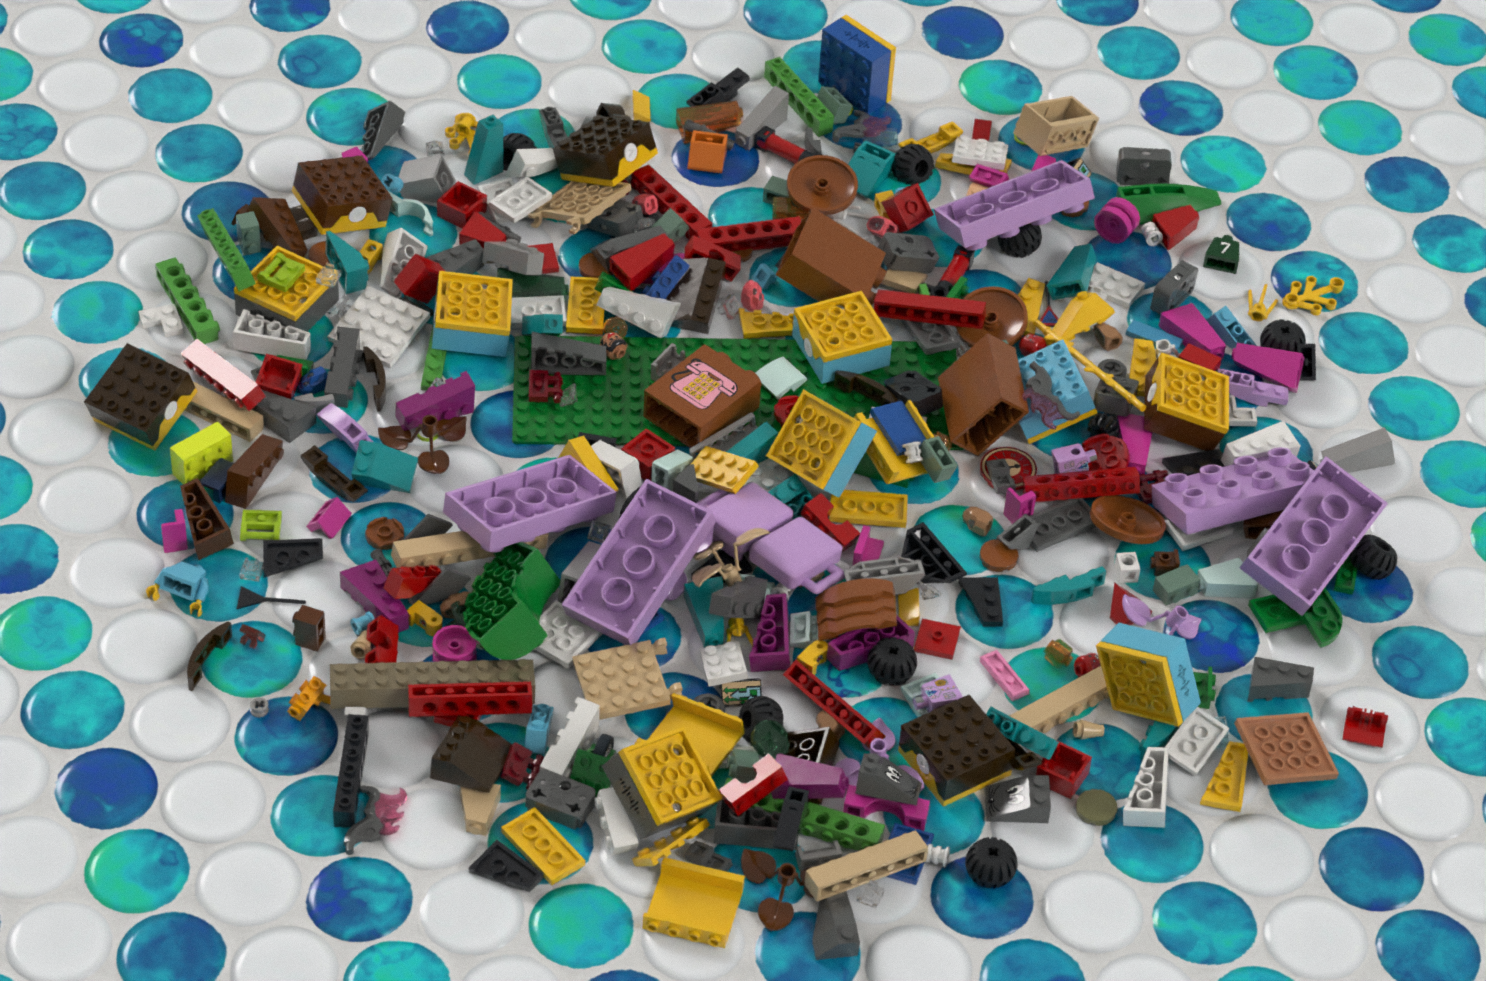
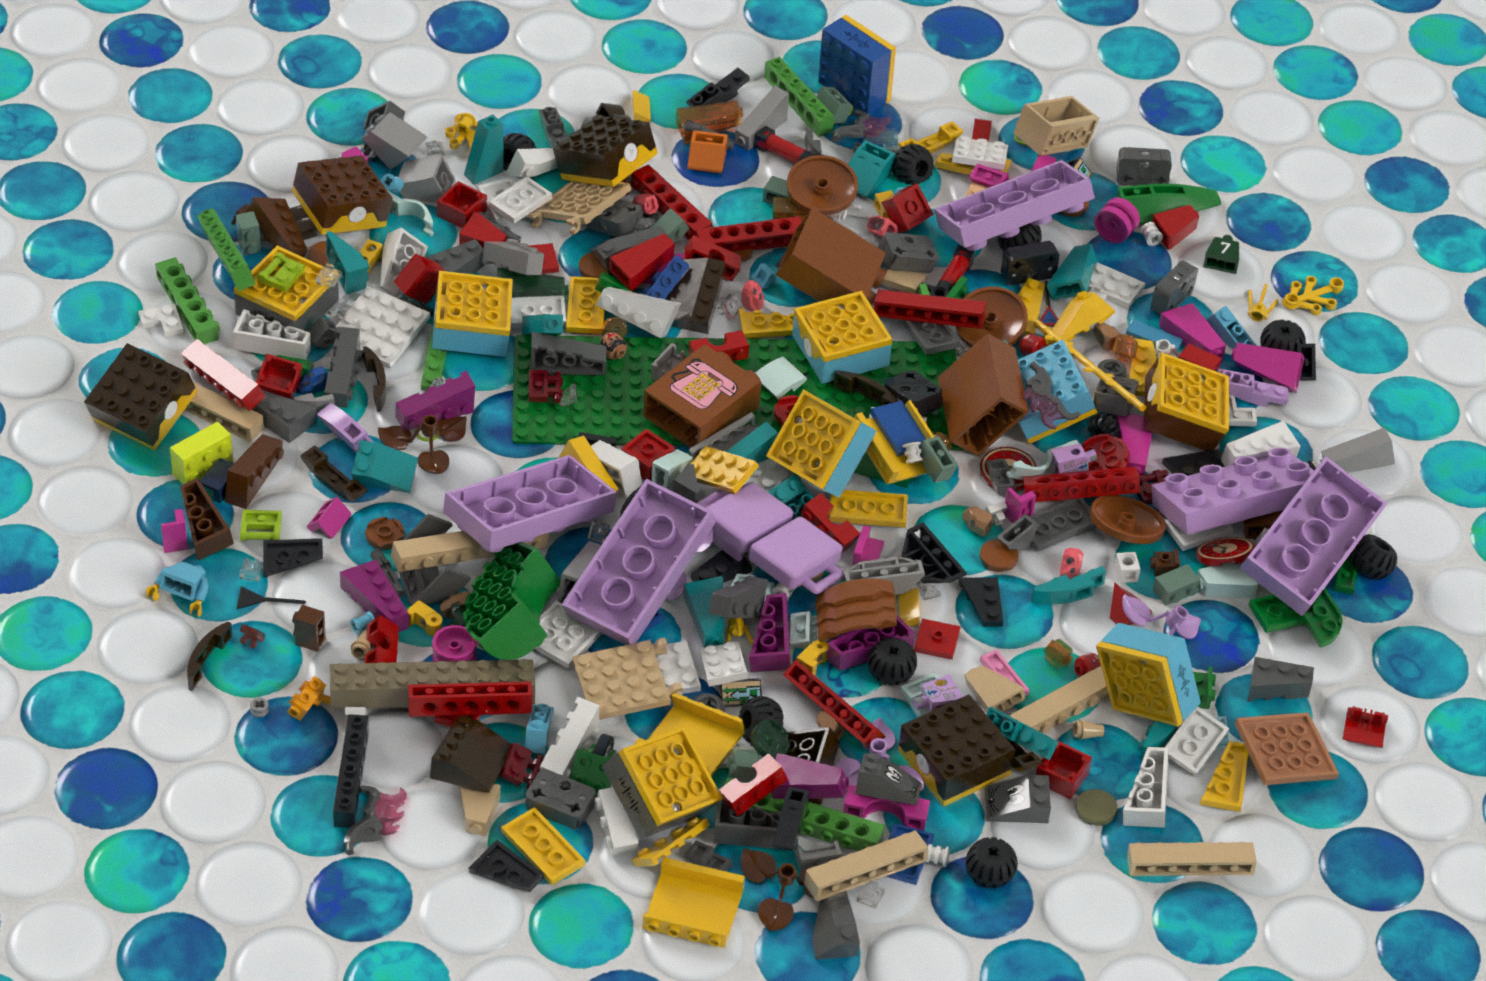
(323, 333): none -> dark grey brick
(393, 139): none -> light grey slope
(409, 581): red slope -> none
(679, 667): none -> white plate
(728, 572): tan plant -> none
(734, 345): none -> red arch
(993, 689): none -> tan slope
(997, 512): none -> white tile
(1025, 470): none -> light aqua piece
(1031, 261): none -> black axle
(1071, 562): none -> coral rock
(1125, 347): none -> clear orange head
(1191, 859): none -> tan brick
(1224, 551): none -> red tile

